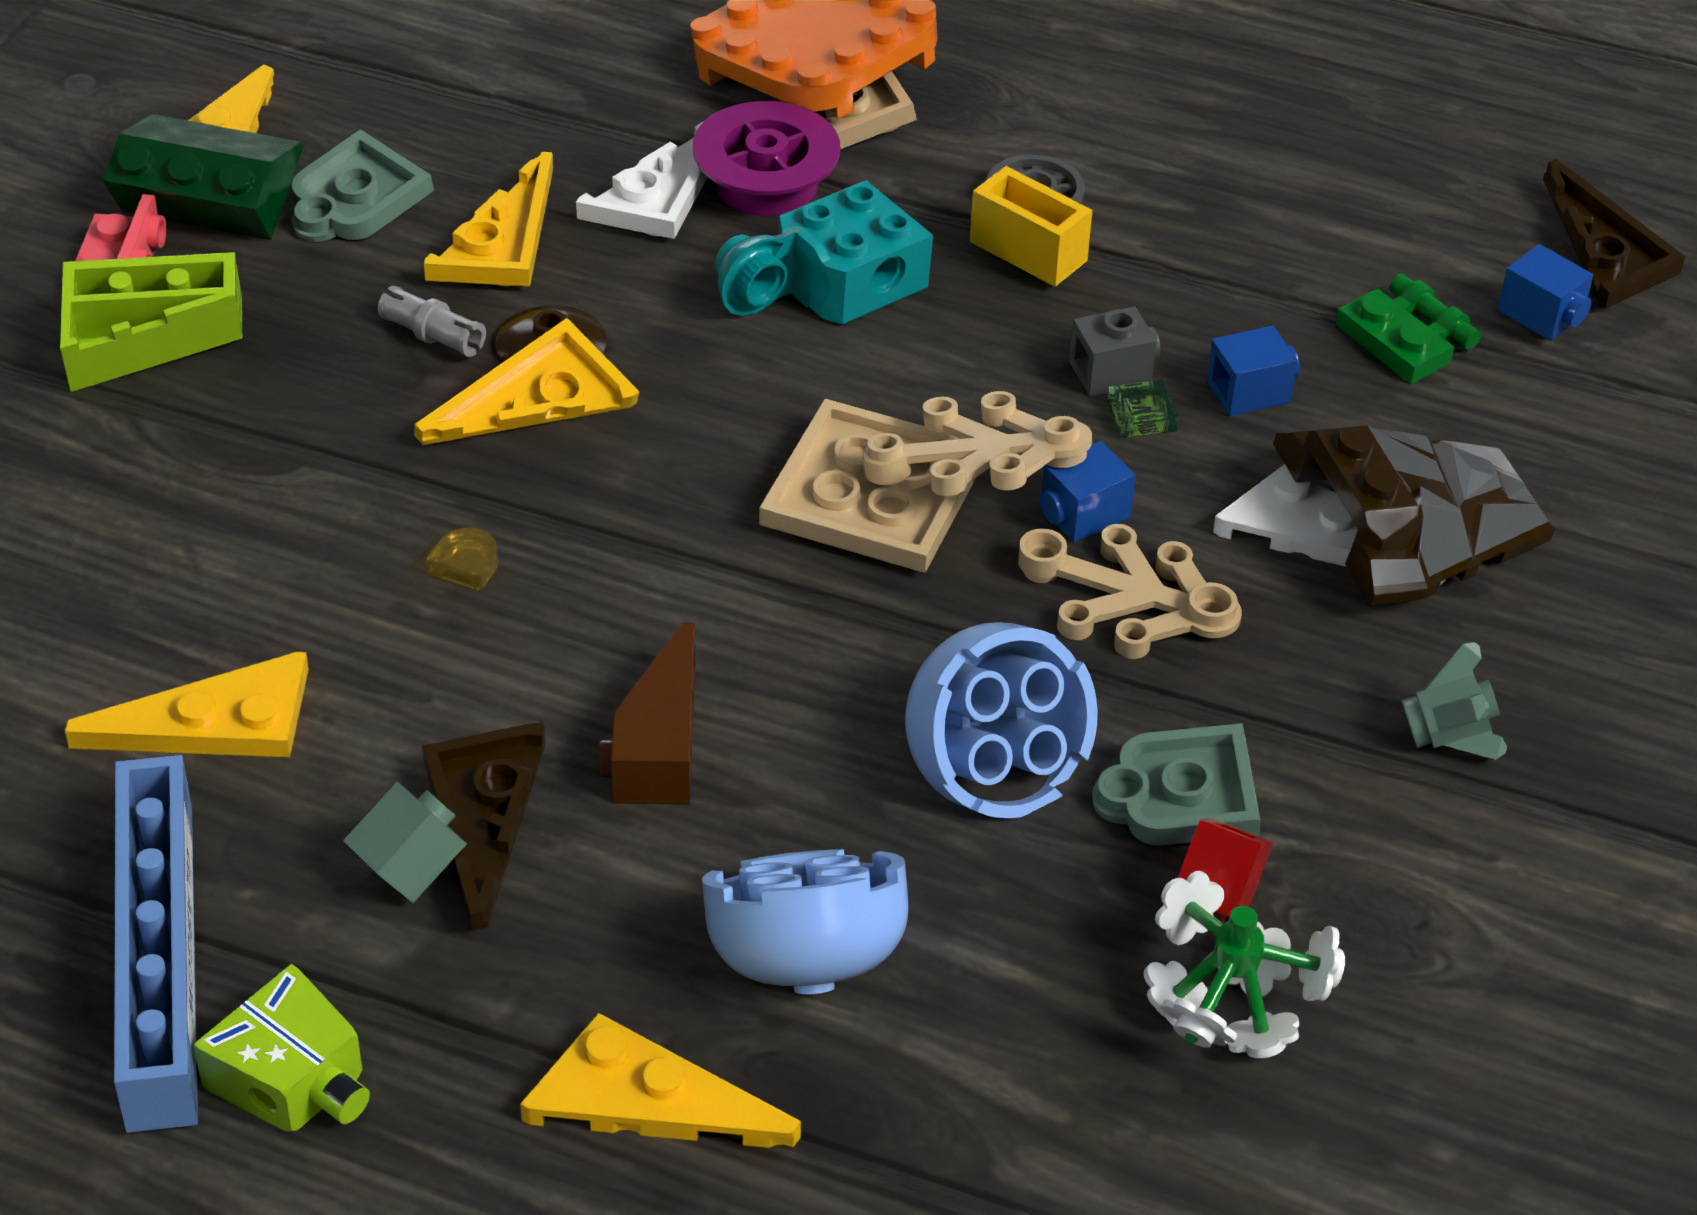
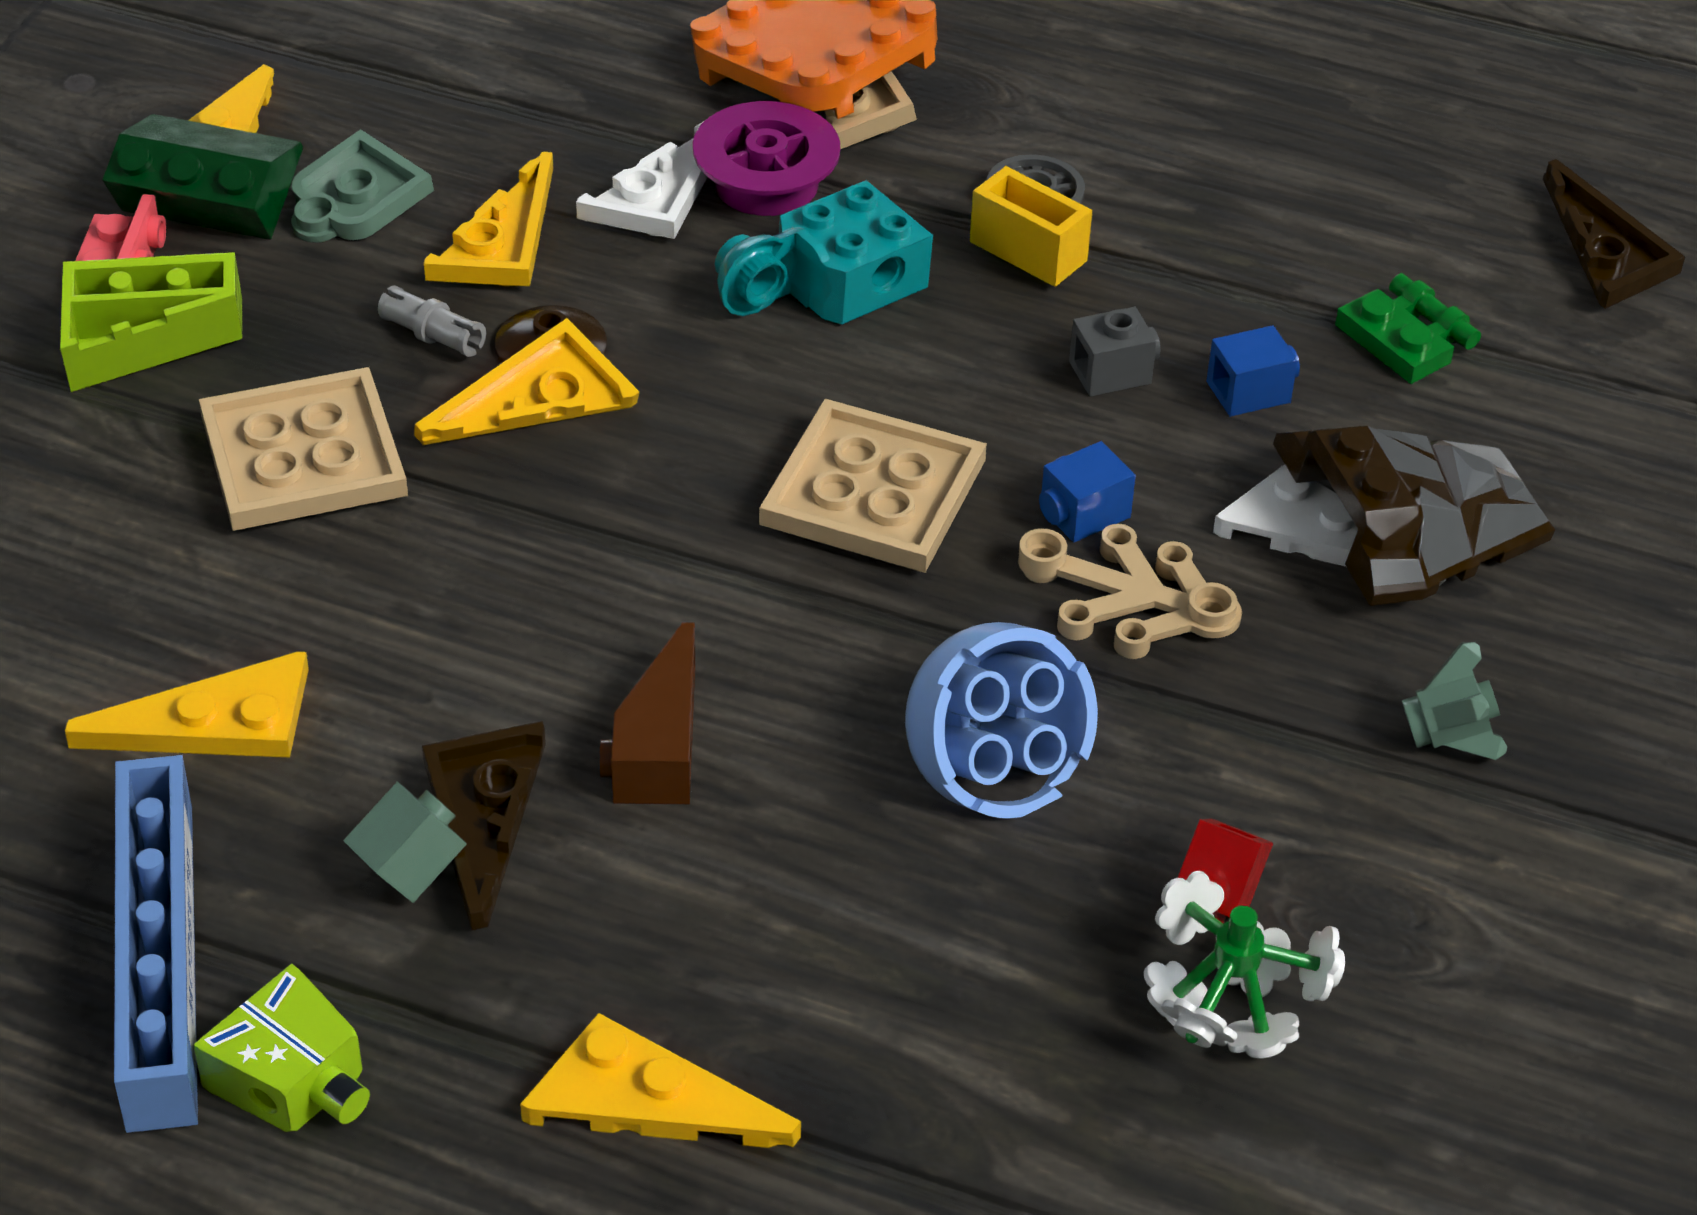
(302, 448): none -> tan plate
(464, 557): clear yellow tile -> none
(807, 916): light blue cylinder -> none
(1054, 442): tan plant -> none
(1142, 408): clear green tile -> none
(1176, 780): sand green plate -> none
(1546, 292): blue brick -> none

